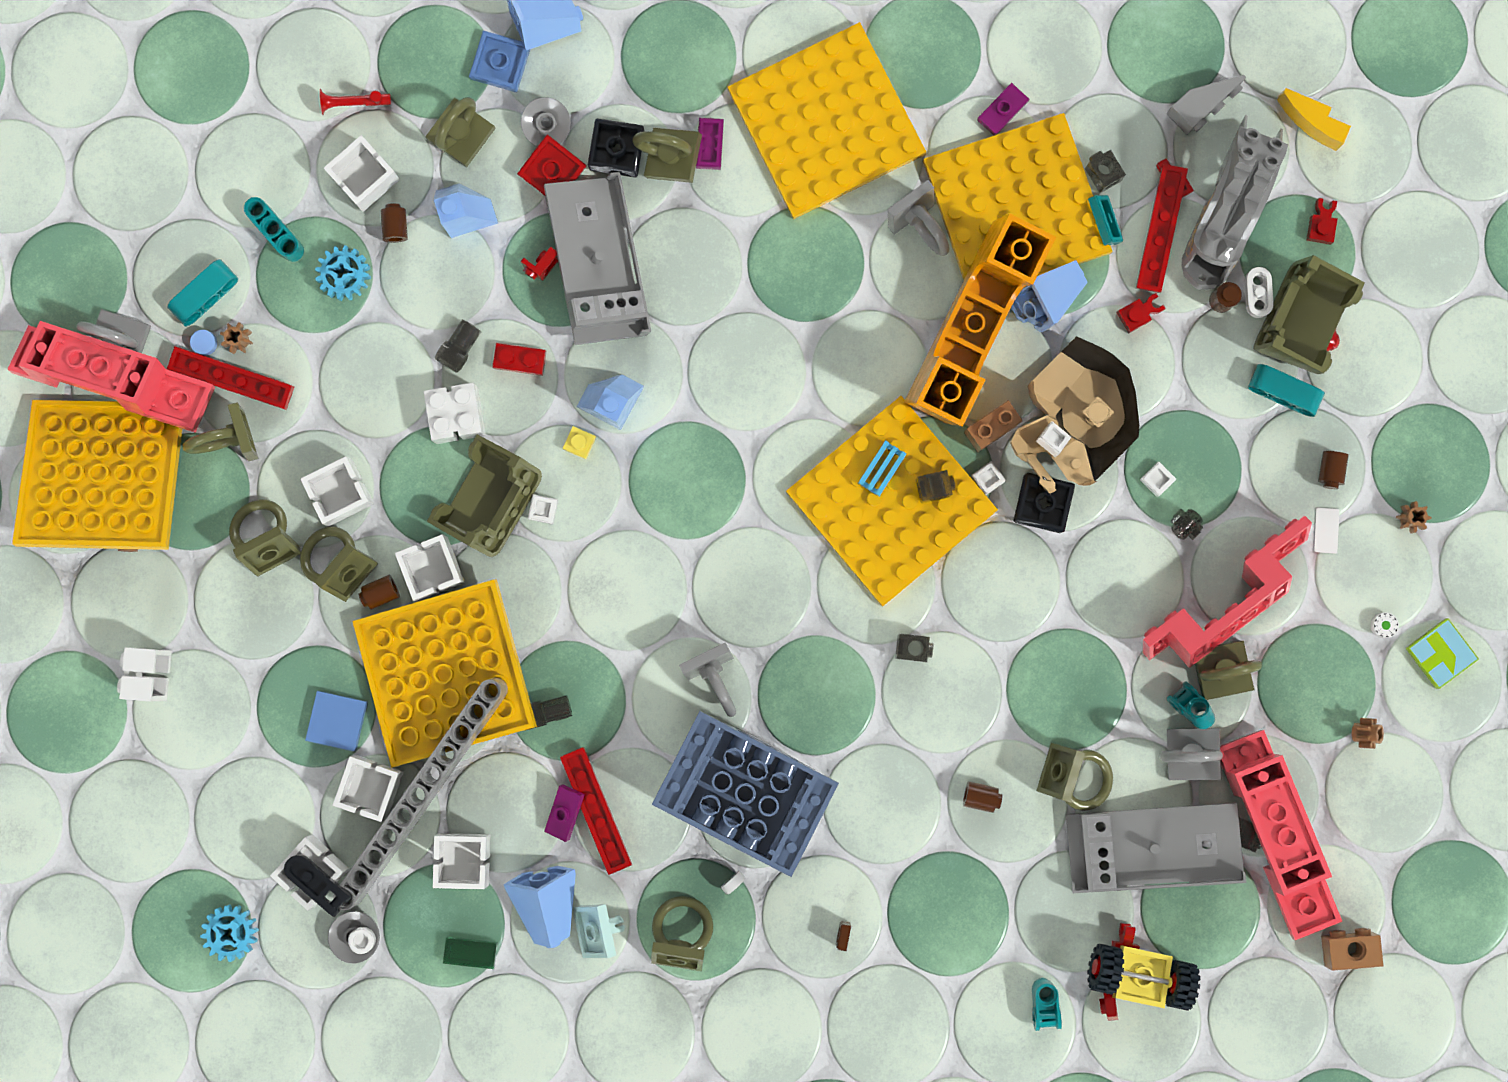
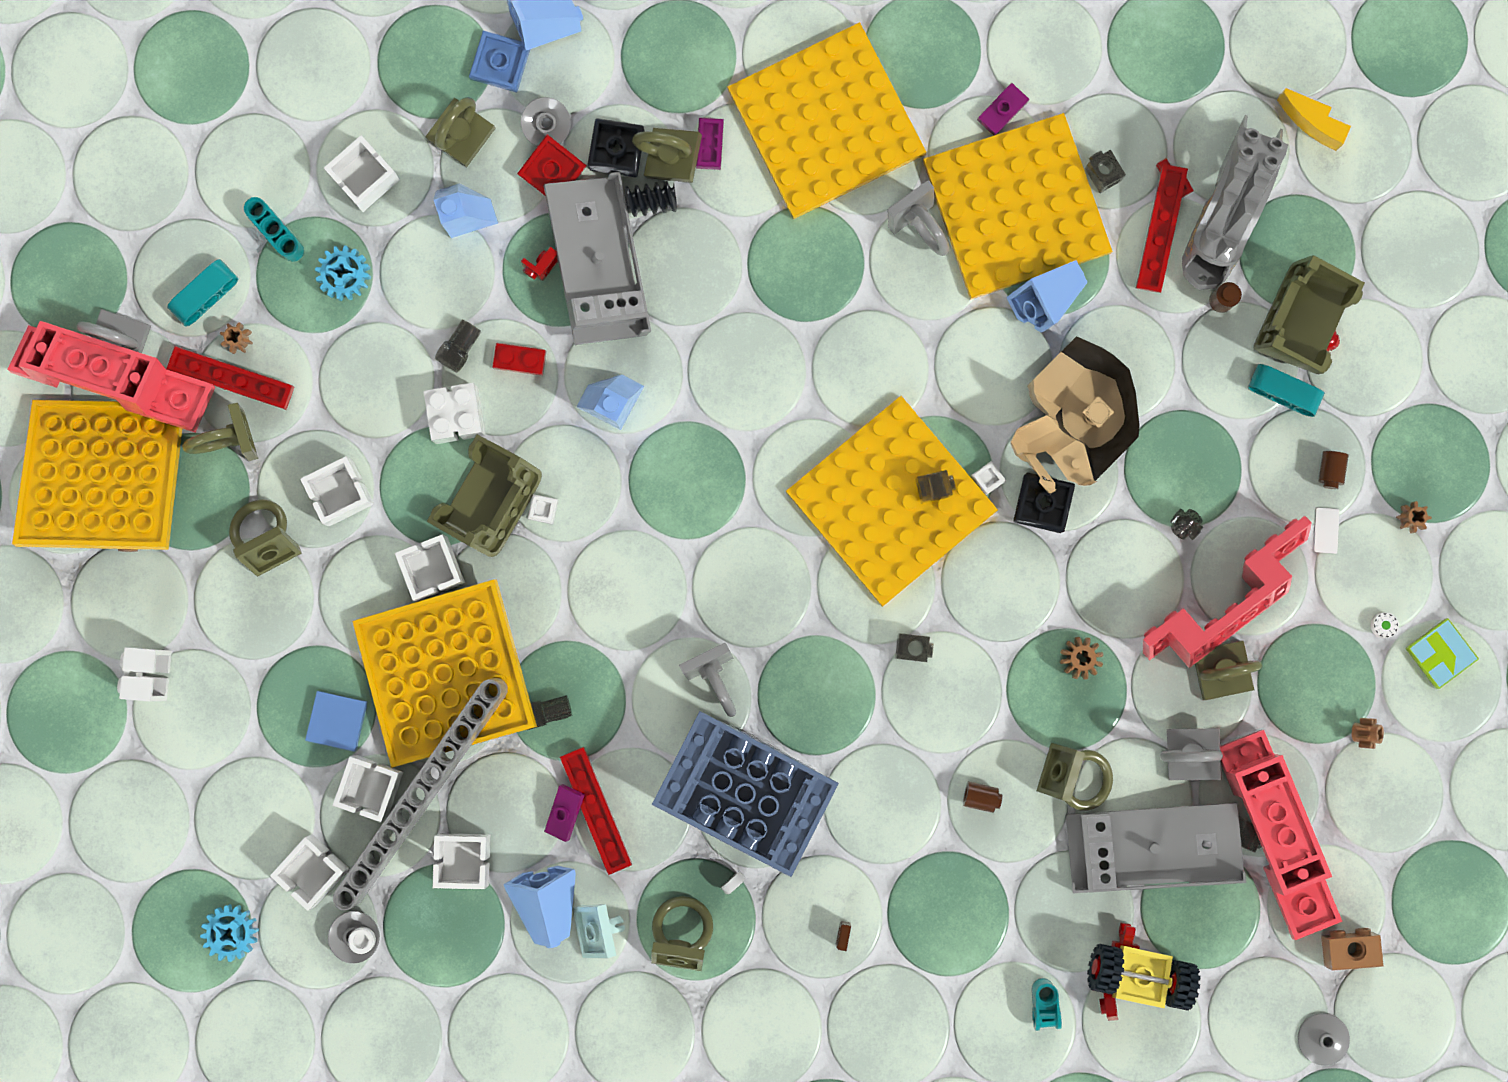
(203, 342): light blue tile -> none
(316, 883): black plate -> none
(345, 571): olive tile -> none
(372, 99): red piece -> none
(379, 592): reddish brown brick -> none
(394, 223): reddish brown brick -> none
(470, 952): clear green tile -> none
(579, 442): light yellow plate -> none
(651, 199): none -> black piece
(893, 450): medium azure tile -> none
(993, 426): medium nougat brick -> none
(1002, 268): light orange arch -> none
(1053, 439): white tile -> none
(1073, 662): none -> medium nougat gear
(1105, 220): teal tile -> none
(1138, 314): red plate -> none
(1157, 479): white tile -> none
(1190, 703): teal piece -> none
(1199, 102): light grey slope -> none
(1258, 293): white plate -> none
(1315, 1030): none -> light grey dish
(1322, 226): red plate -> none

